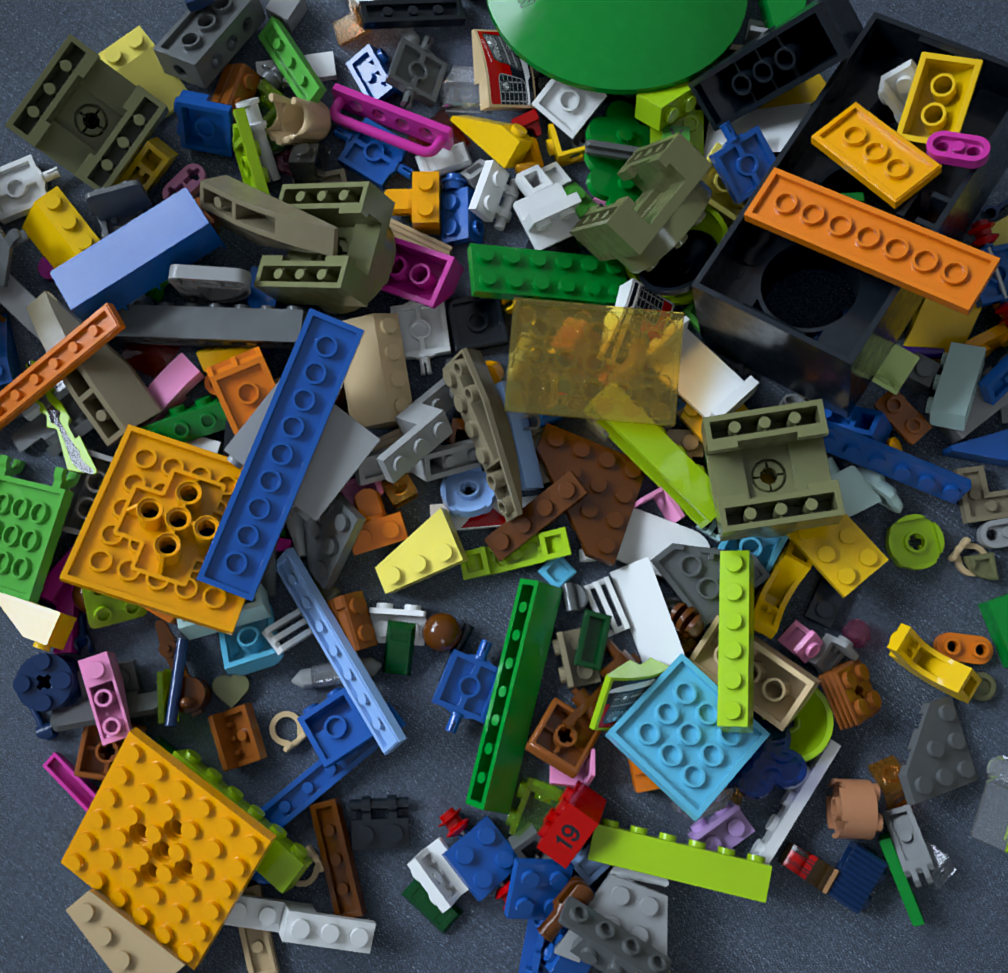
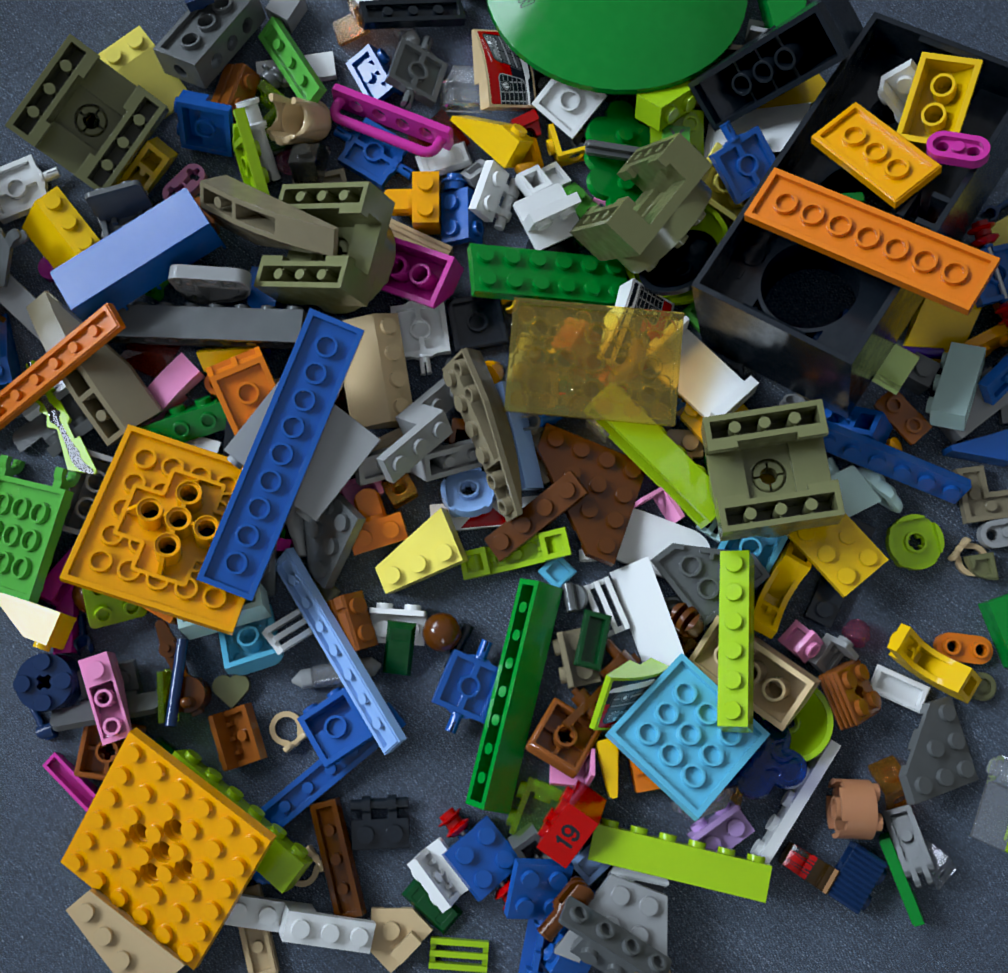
(397, 934): none -> tan plate
(458, 966): none -> lime tile
(609, 764): none -> yellow slope
(899, 688): none -> white tile

